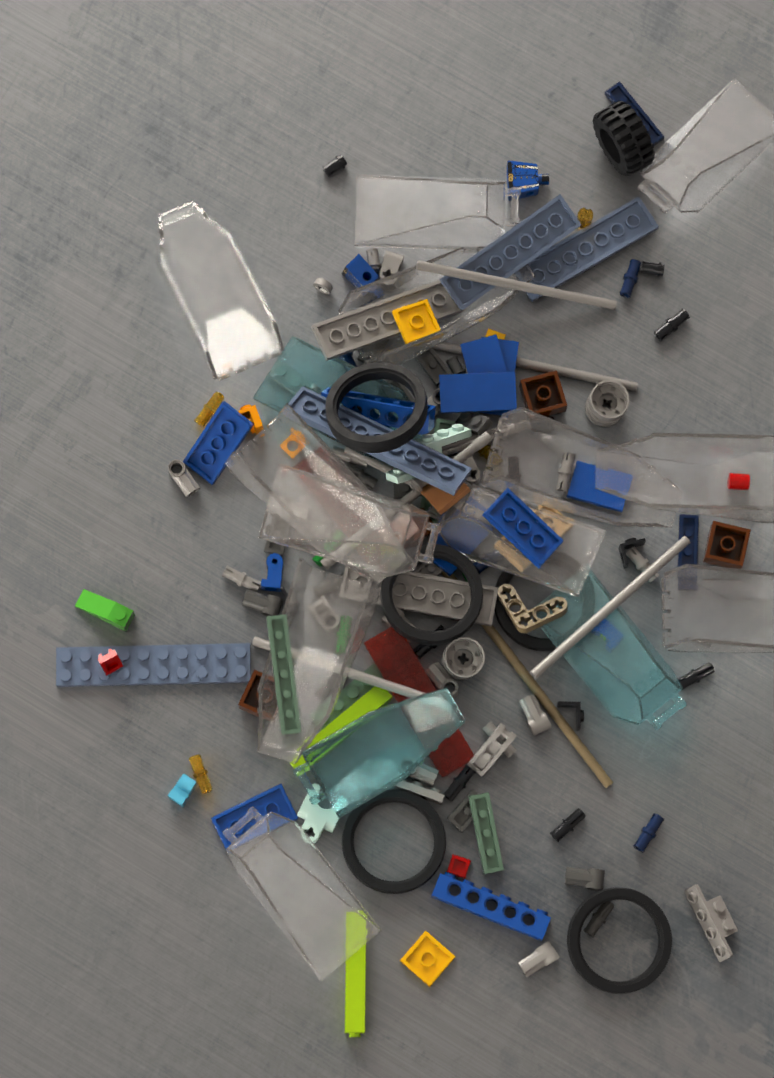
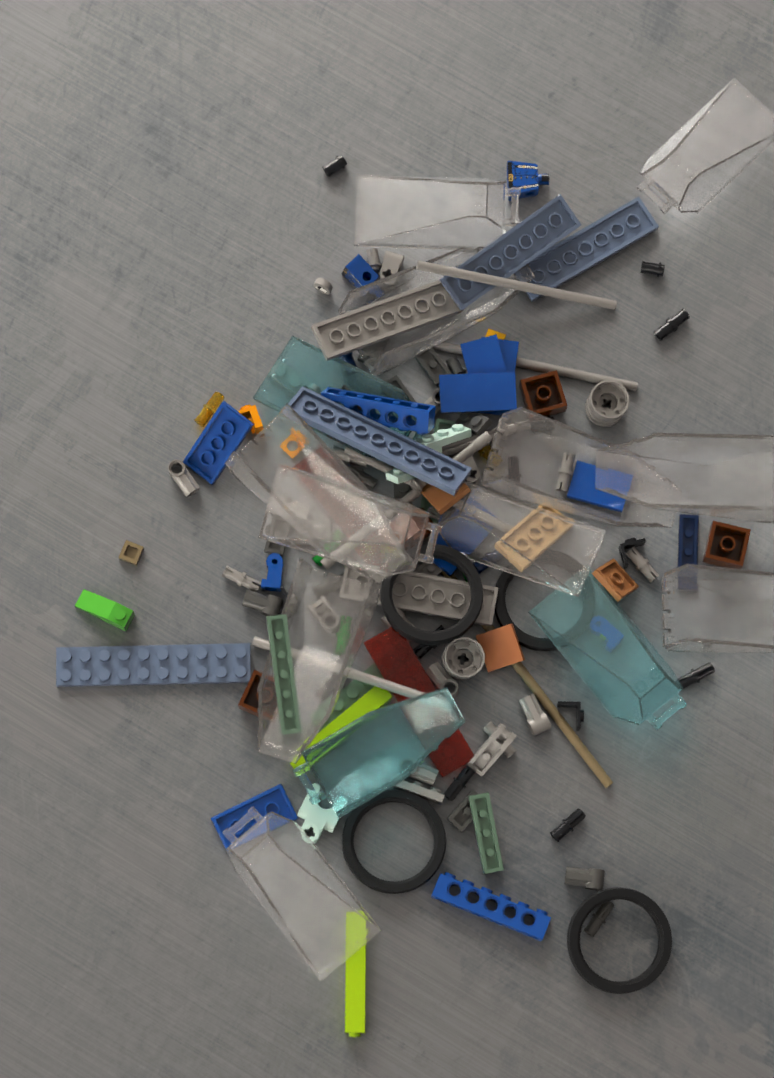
(110, 662): red tile -> none
(131, 552): none -> dark tan tile
(182, 790): medium azure leg -> none
(200, 774): clear yellow axle -> none
(216, 292): clear windscreen -> none
(383, 442): black tyre -> none
(415, 321): yellow tile -> none
(427, 958): yellow tile -> none
(459, 866): red tile -> none
(500, 647): none -> nougat tile
(523, 528): blue tile -> none
(525, 615): dark tan beam -> none
(541, 957): light grey piece -> none
(585, 217): clear yellow piece -> none
(609, 607): light grey piece -> none
(615, 580): none -> medium nougat tile
(619, 93): dark blue tile -> none
(623, 138): black tyre -> none
(630, 278): dark blue pin -> none
(648, 832): dark blue pin -> none
(714, 920): light grey bracket -> none
(738, 481): red piece -> none

